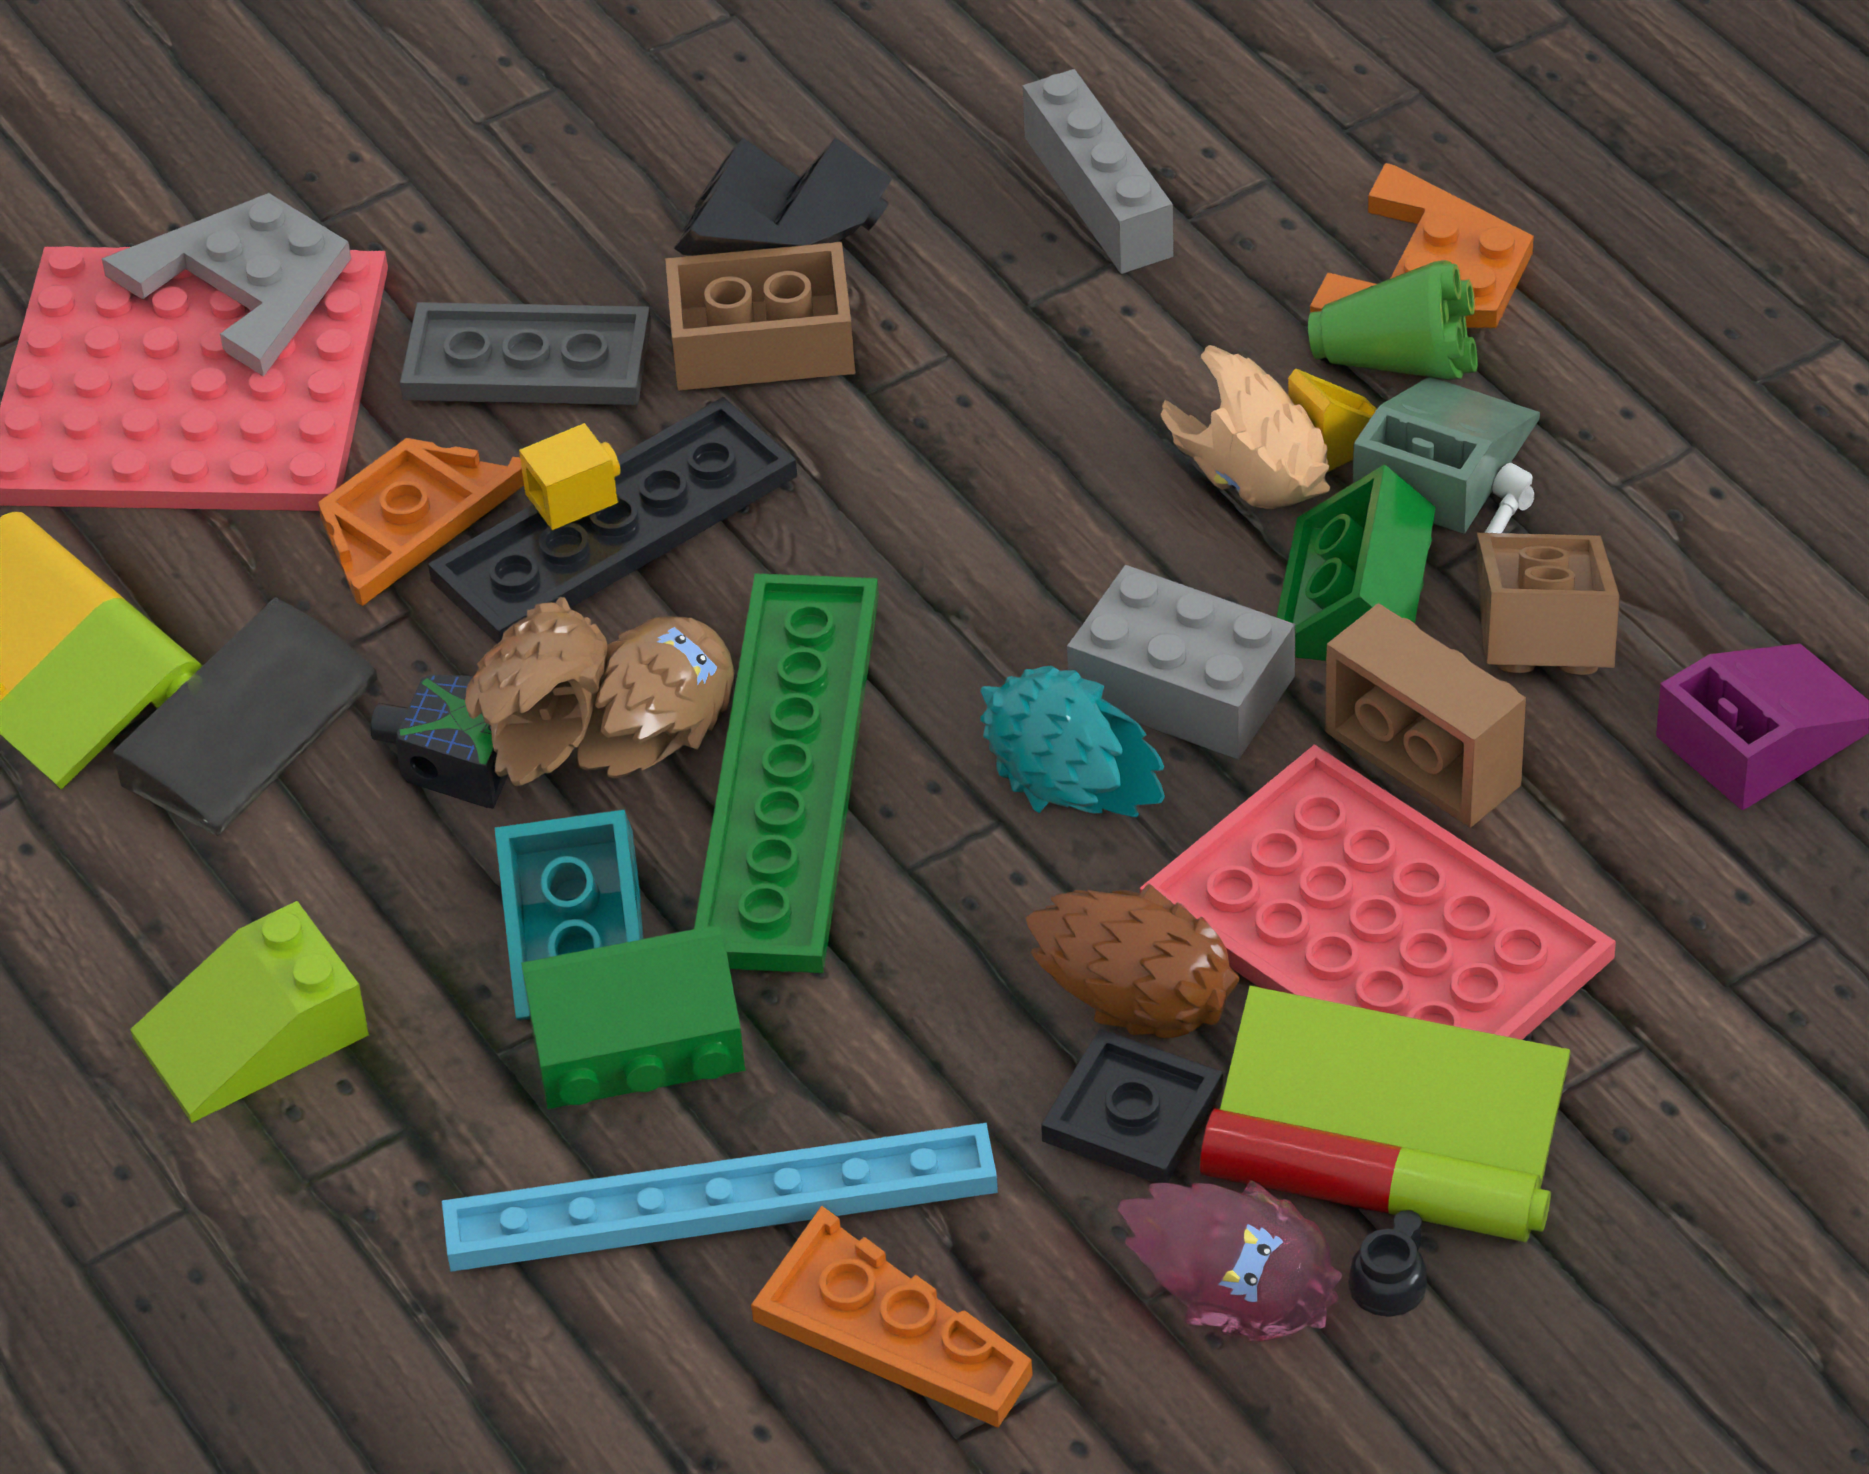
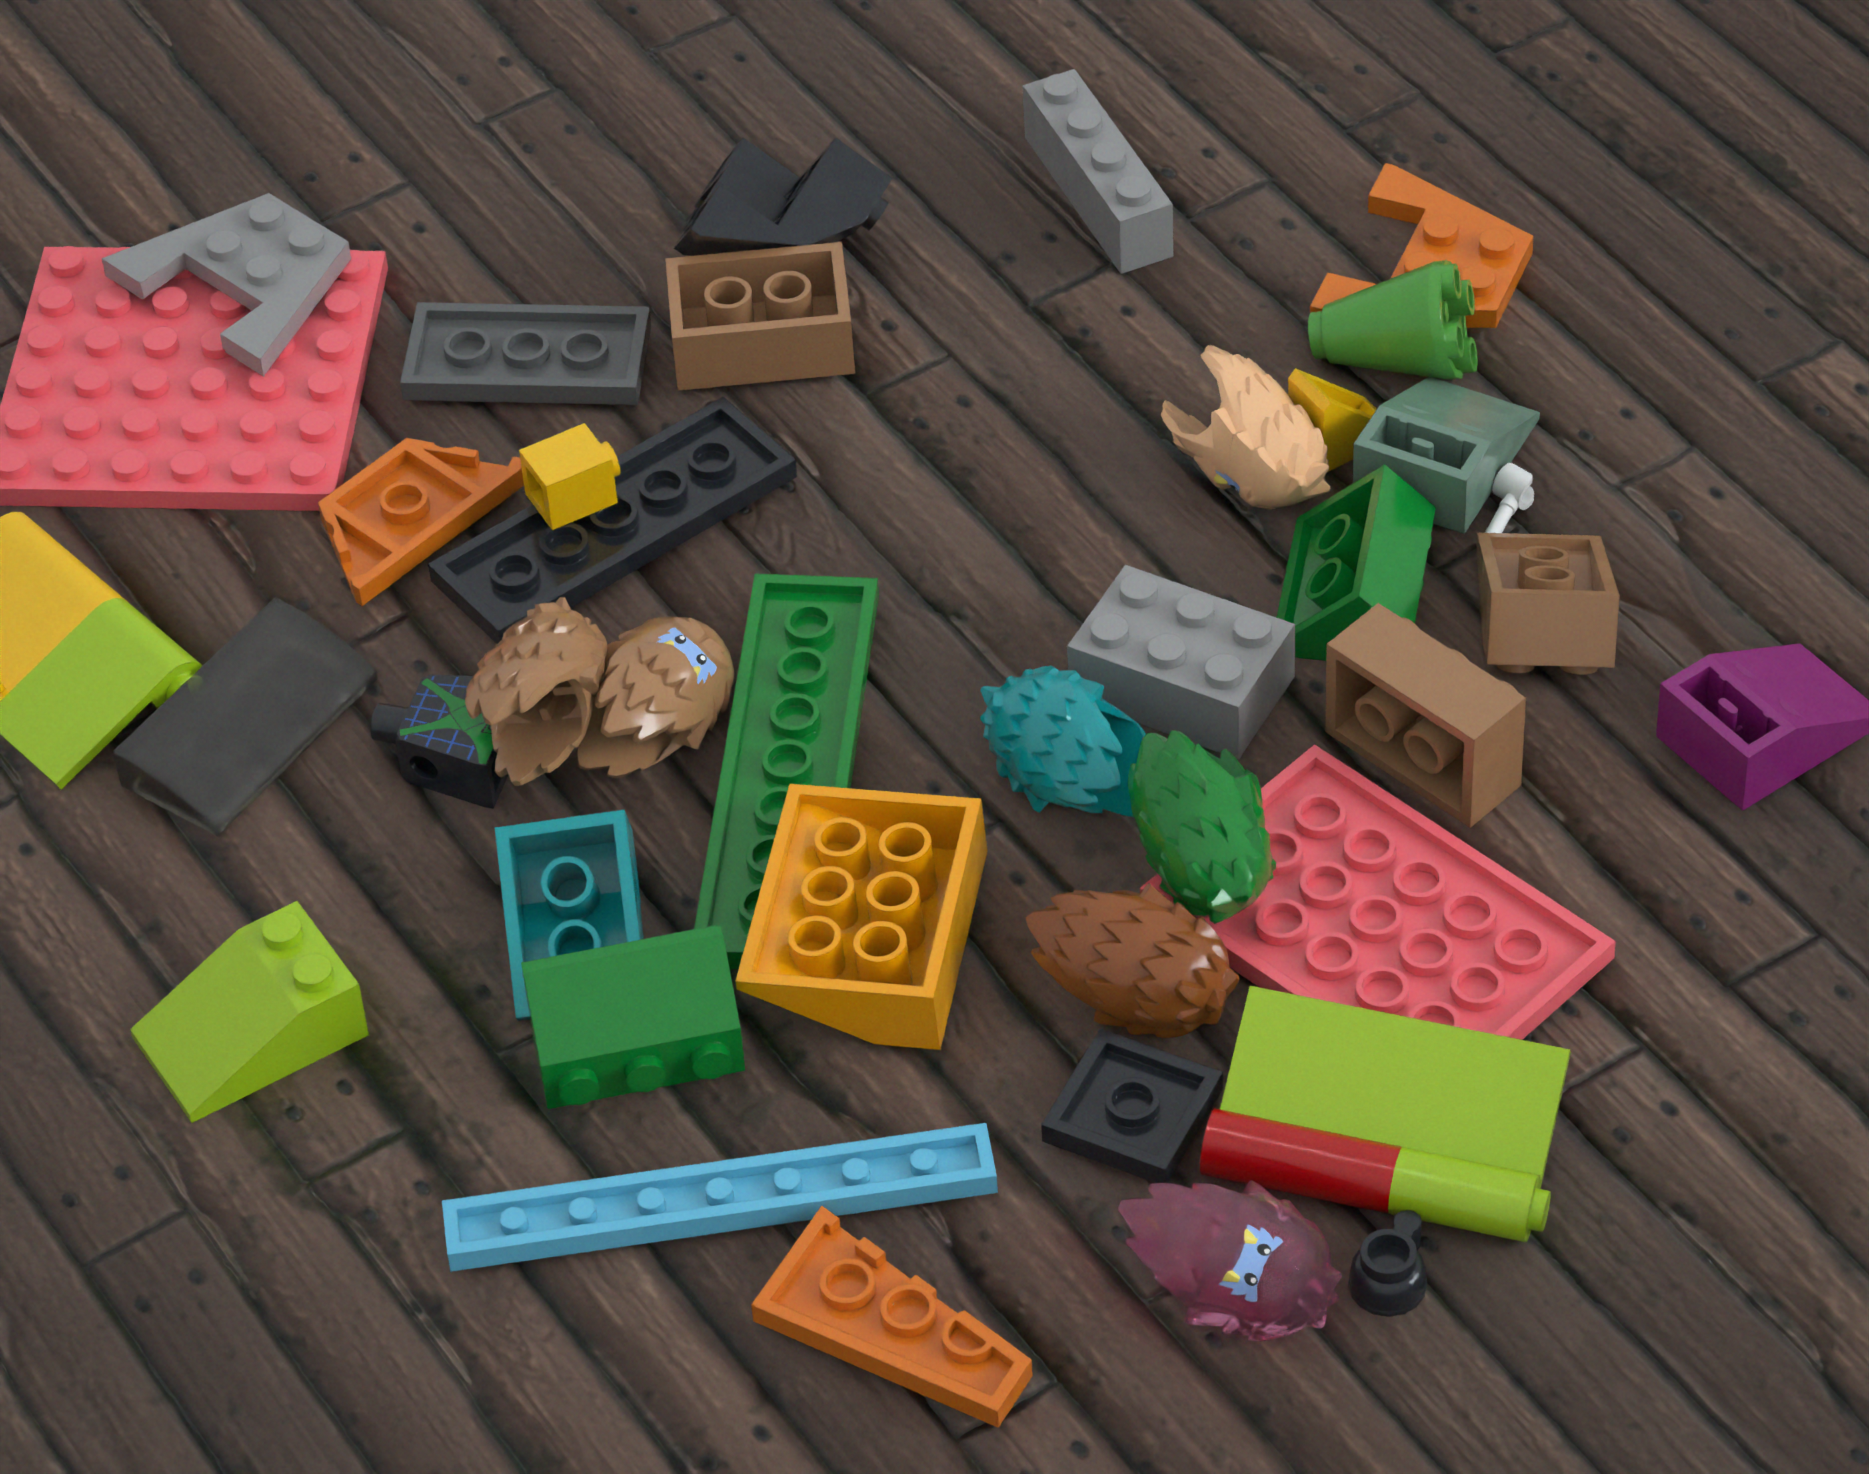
(867, 911): none -> light orange slope
(1200, 825): none -> green head

